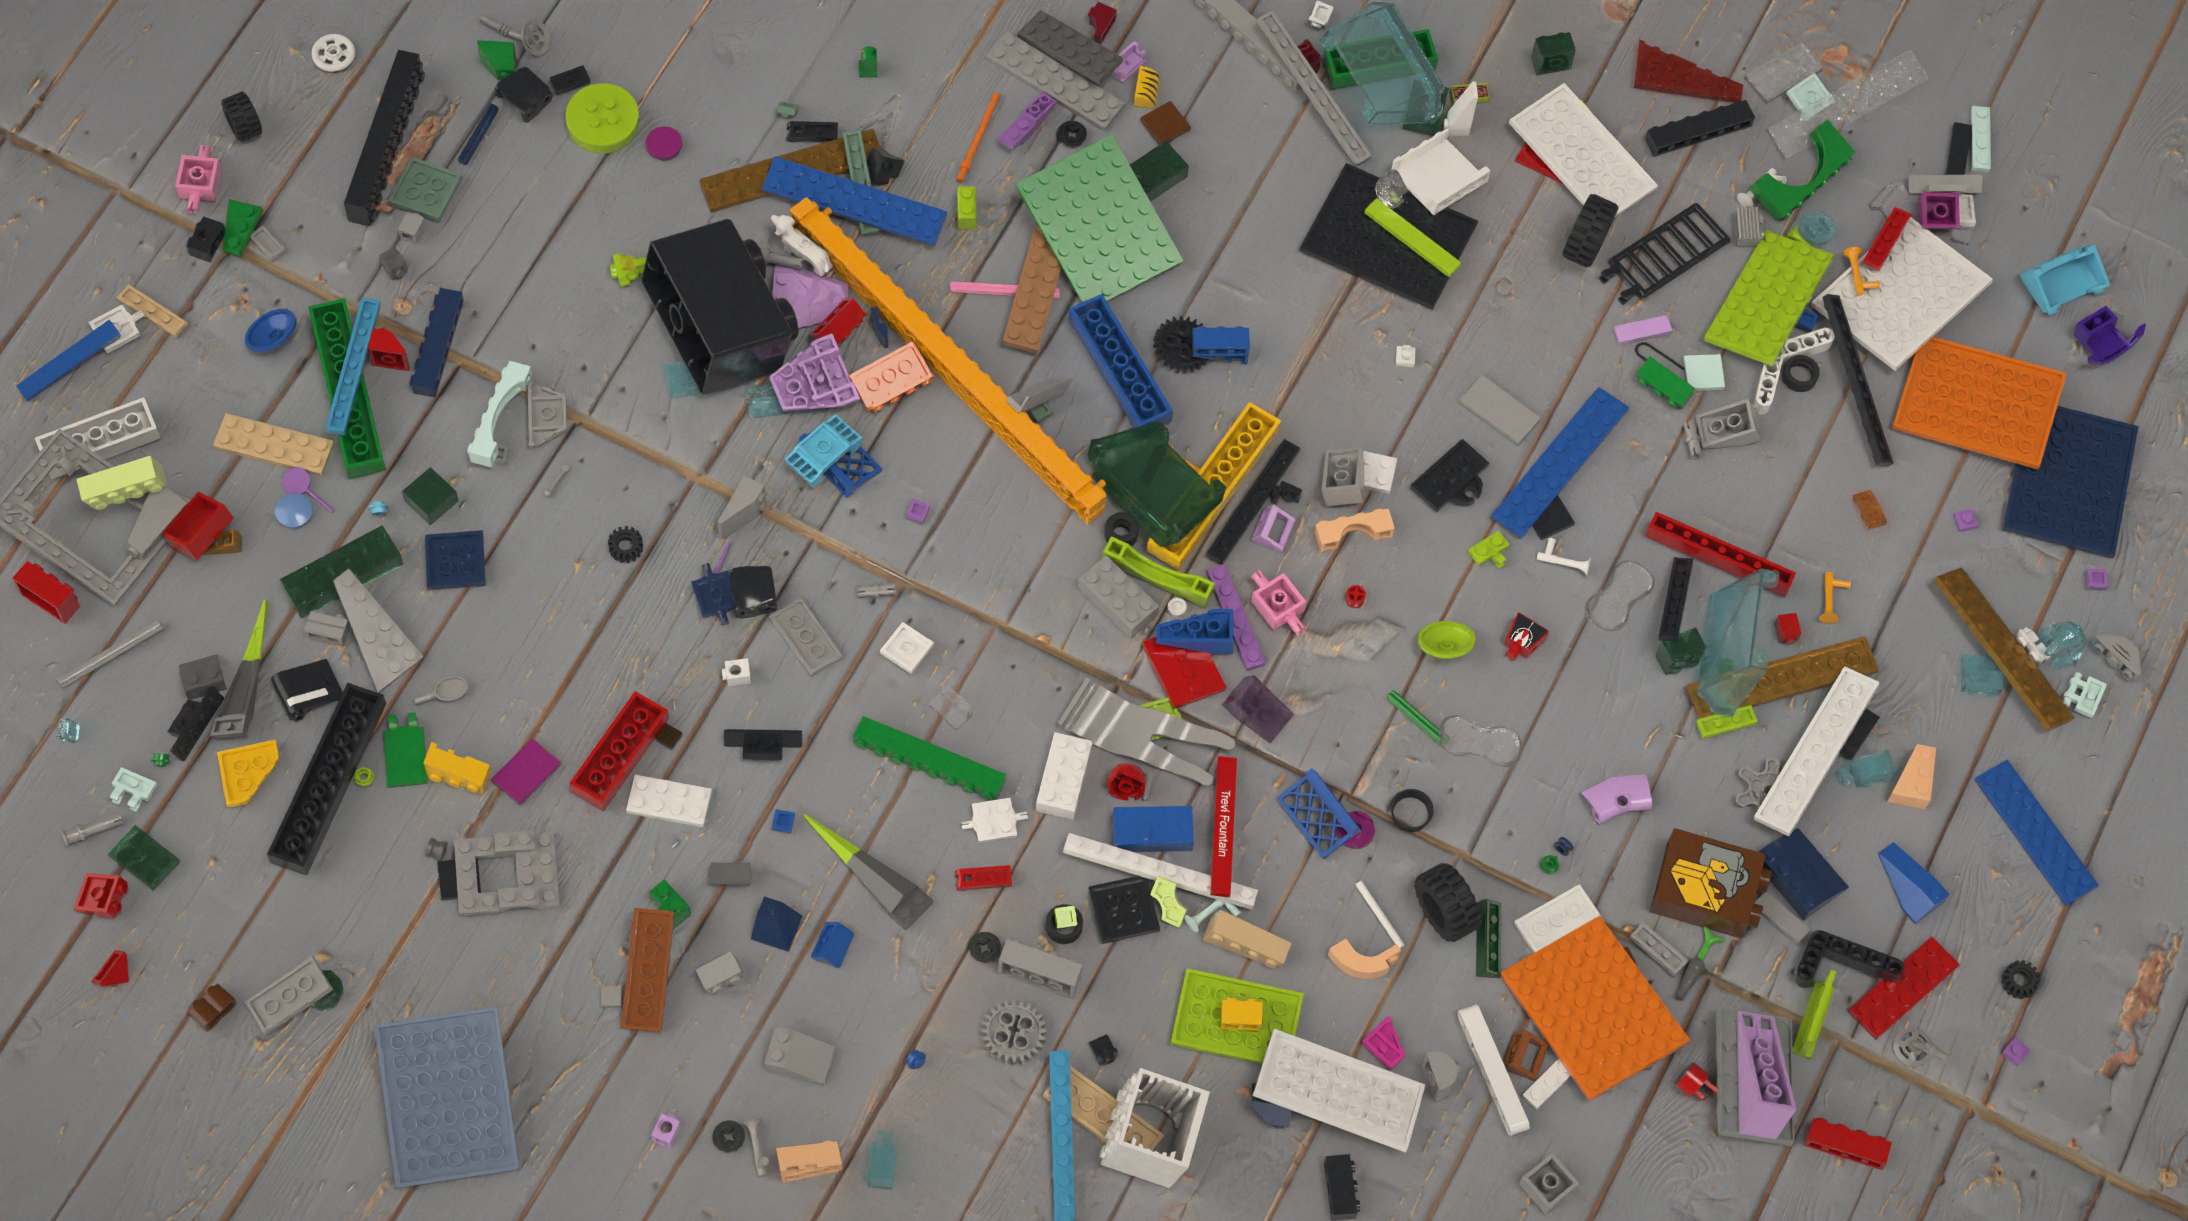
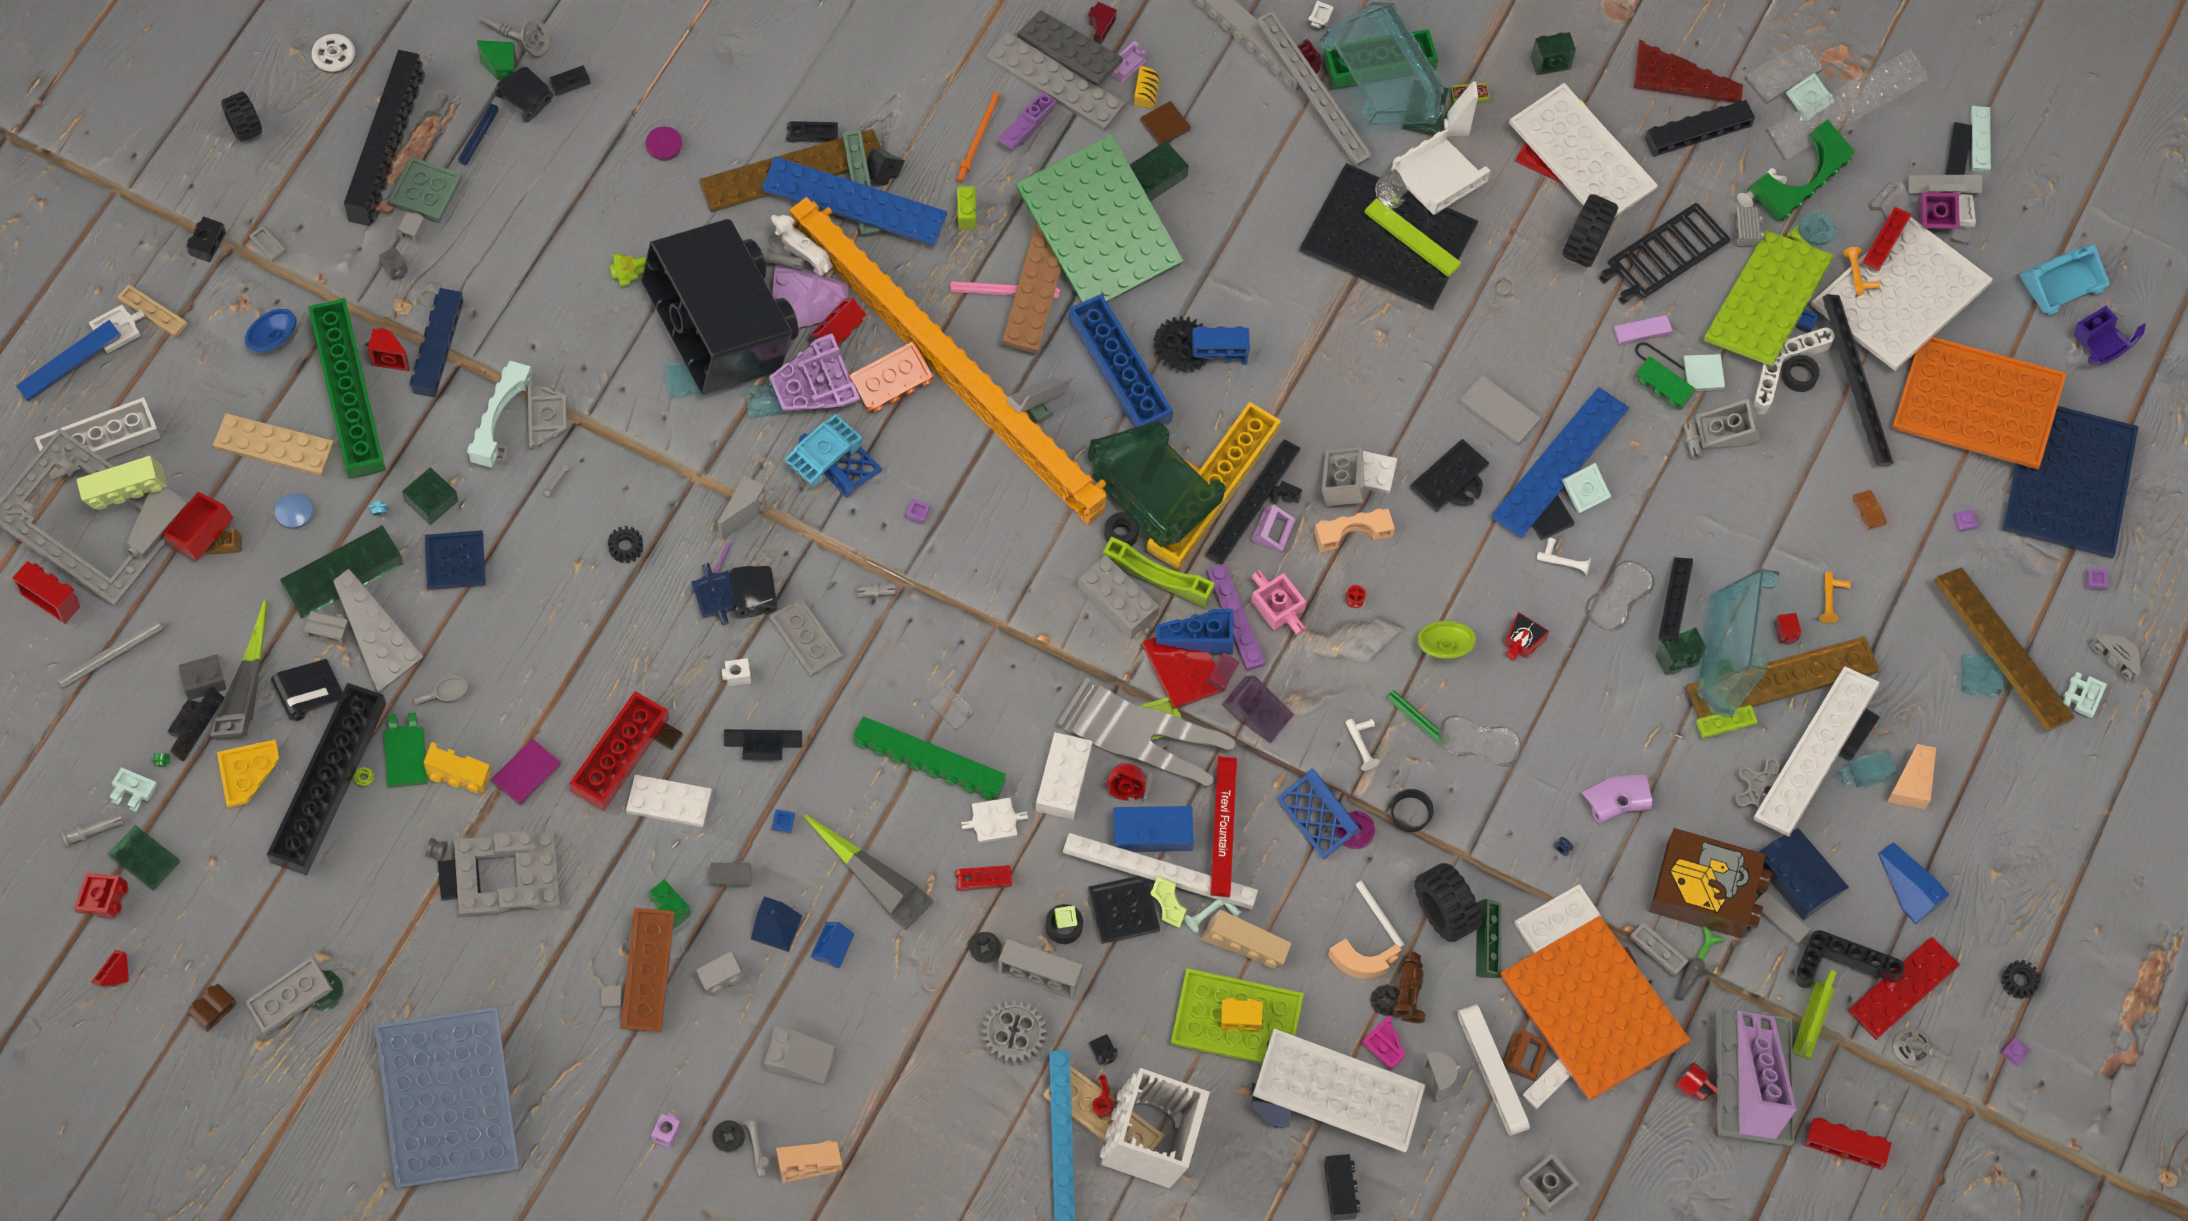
(68, 730): clear light blue tile -> none
(198, 178): bright pink brick -> none
(239, 226): green wing -> none
(298, 481): medium lavender piece -> none
(353, 366): dark azure plate -> none
(602, 118): lime brick -> none
(787, 109): sand green plate -> none
(868, 62): green leg -> none
(879, 328): dark blue slope -> none
(882, 1162): clear light blue brick -> none
(906, 648): white plate -> none
(916, 1059): blue plate -> none
(1073, 127): black gear -> none
(1103, 1101): none -> red plate
(1177, 607): white tile -> none
(1223, 672): none -> clear pink tile
(1368, 761): none -> white piece
(1379, 1004): none -> pearl dark grey gear
(1405, 356): white tile -> none
(1410, 985): none -> reddish brown piece
(1490, 549): lime plate -> none
(1554, 864): green plate -> none
(1586, 488): none -> light aqua plate
(1714, 551): red brick -> none
(2027, 640): white hinge -> none
(2036, 832): blue plate -> none
(2068, 636): clear light blue piece -> none

